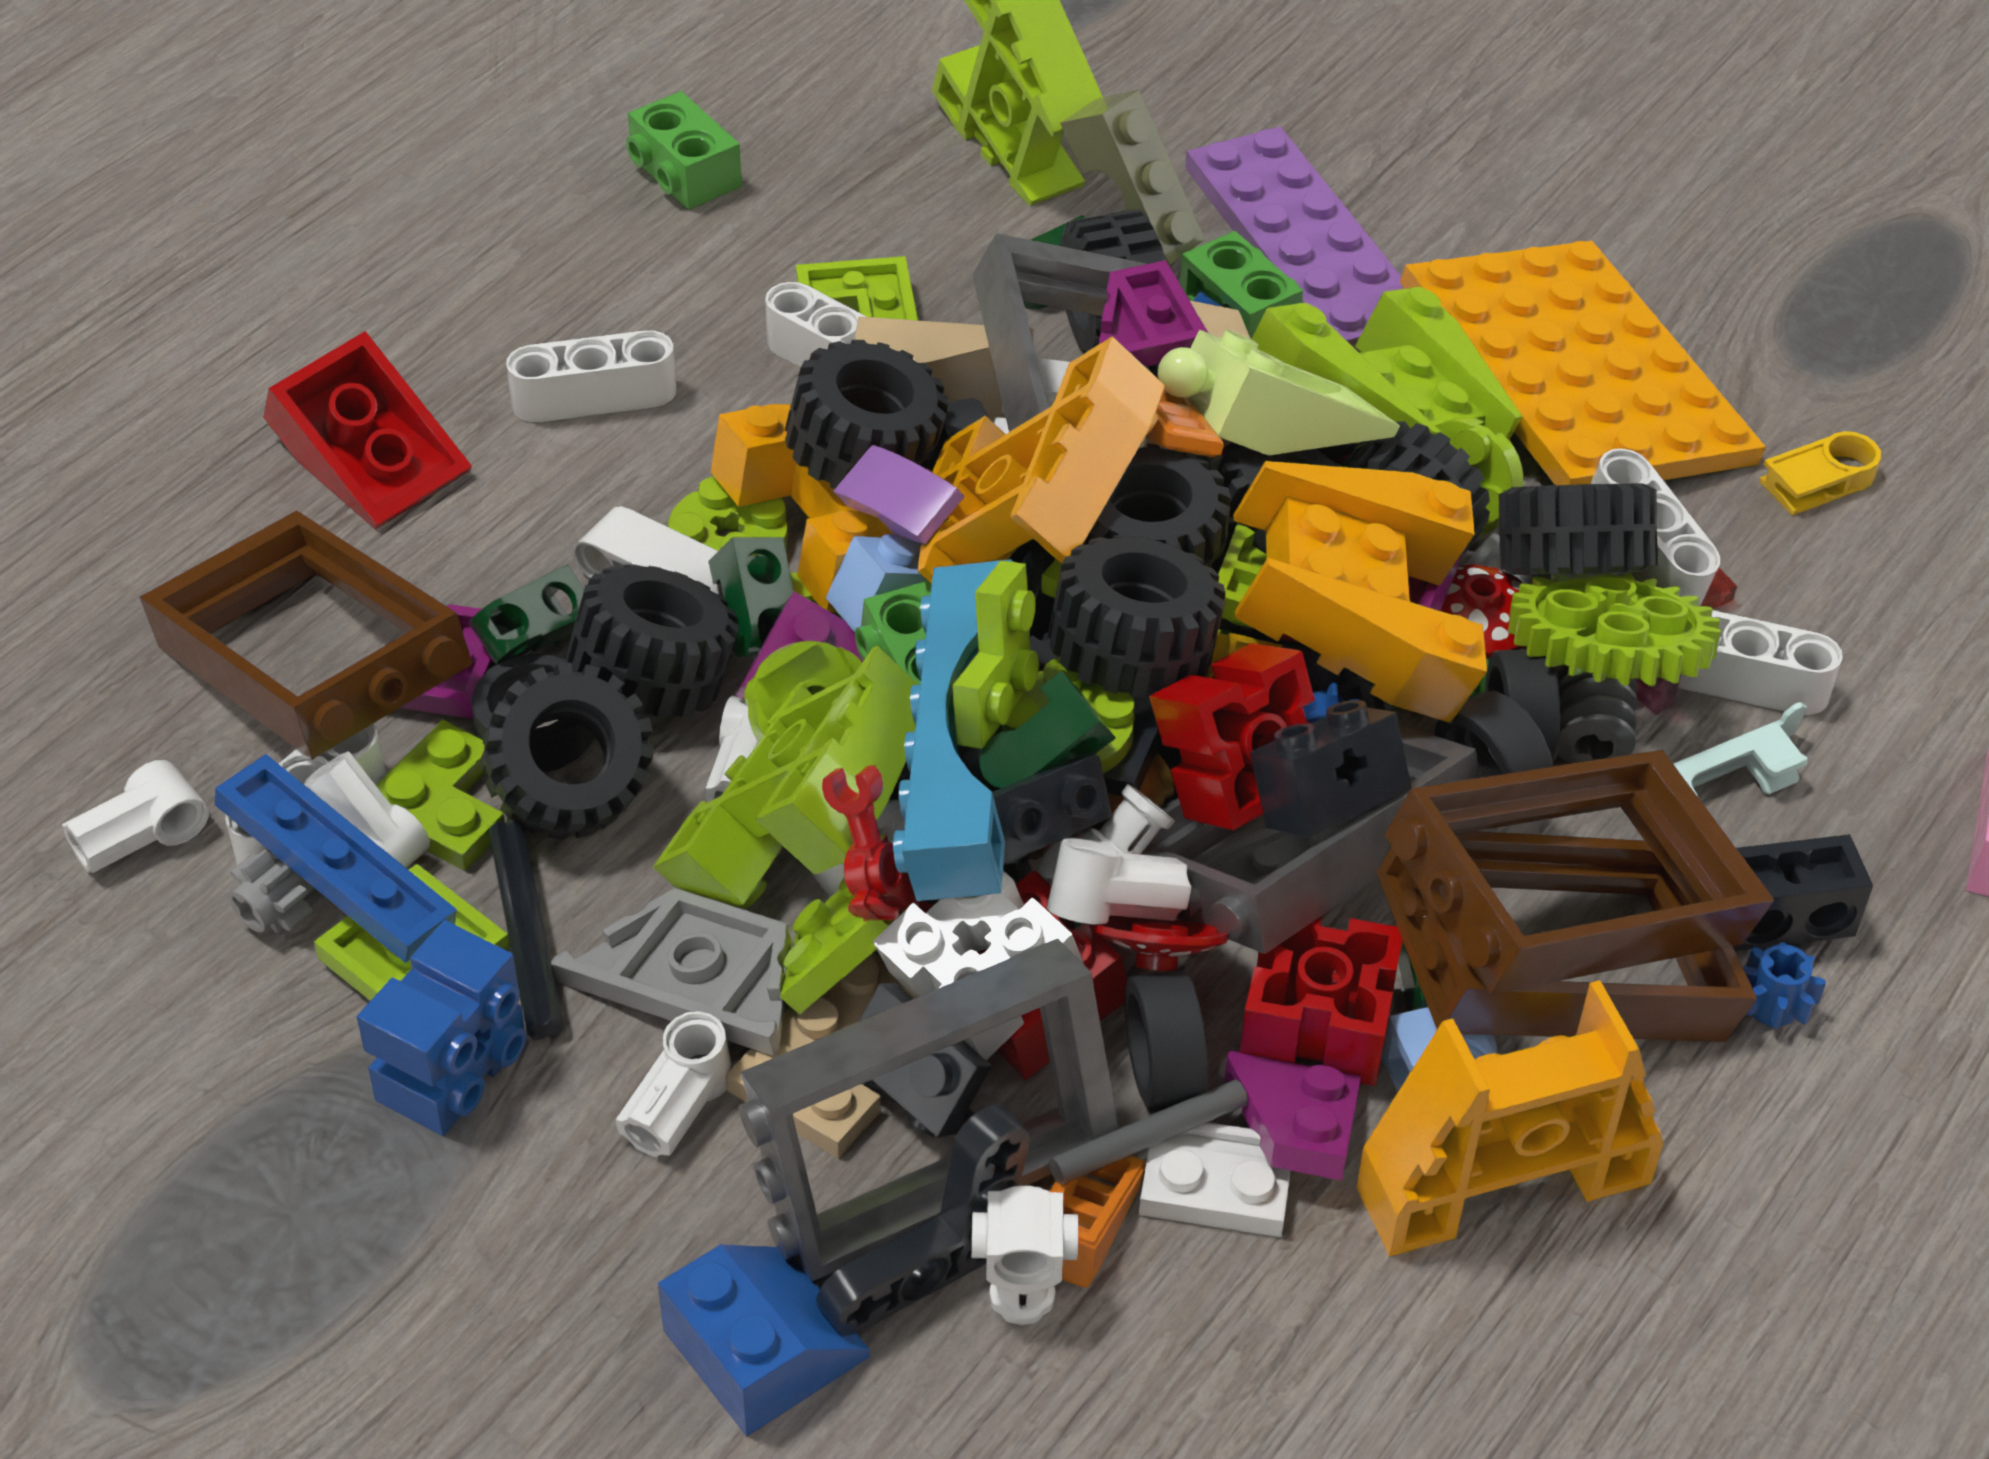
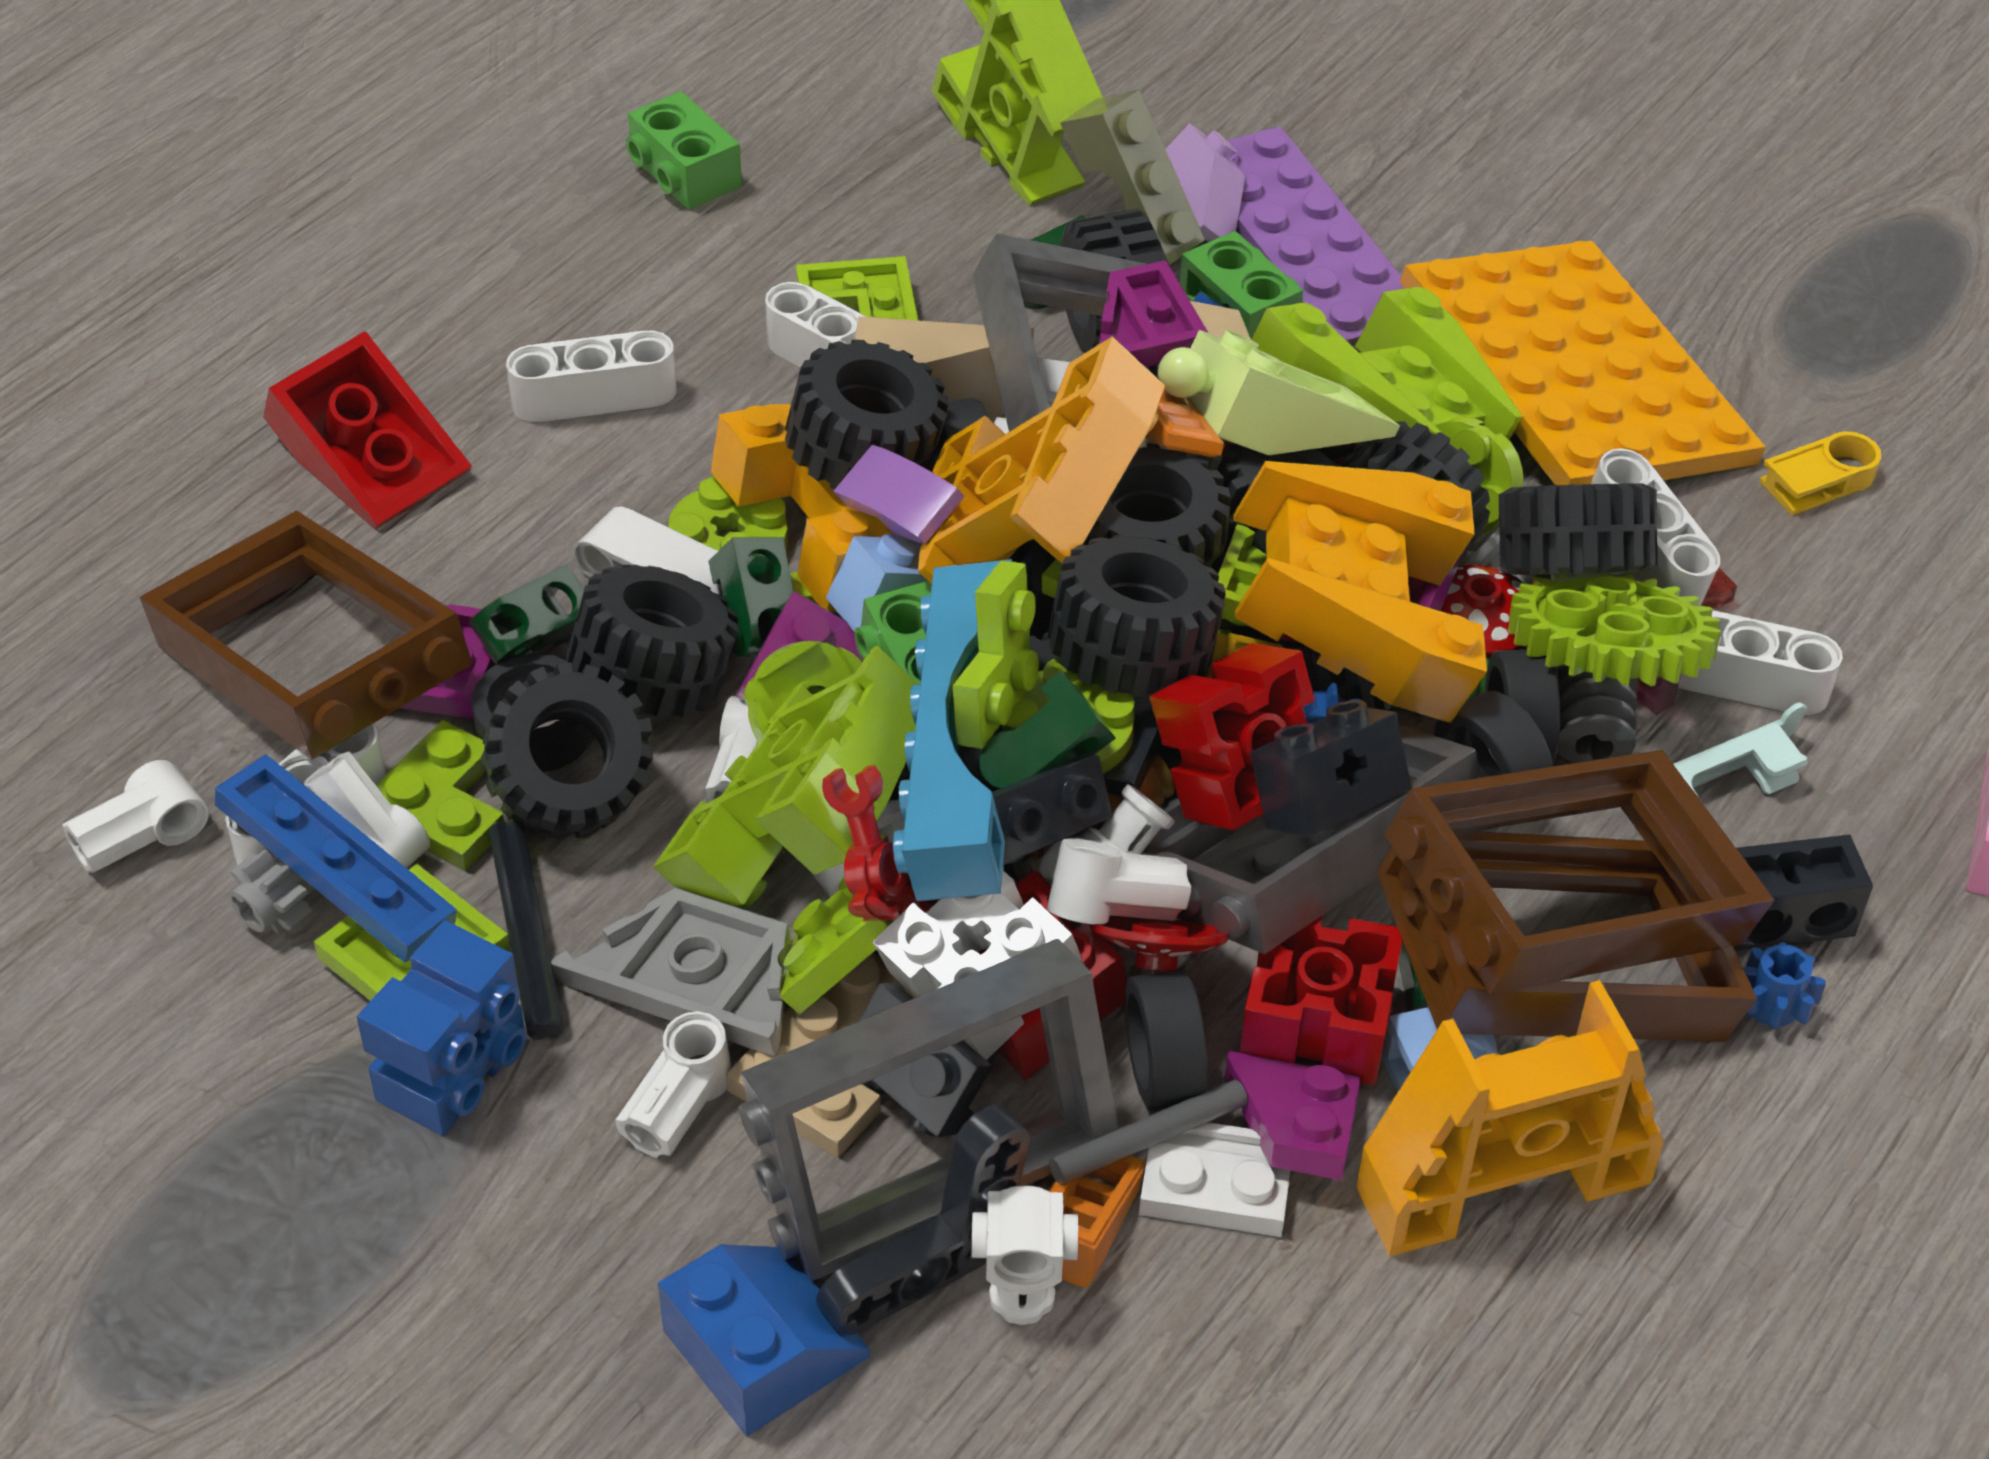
(1208, 179): none -> lavender slope

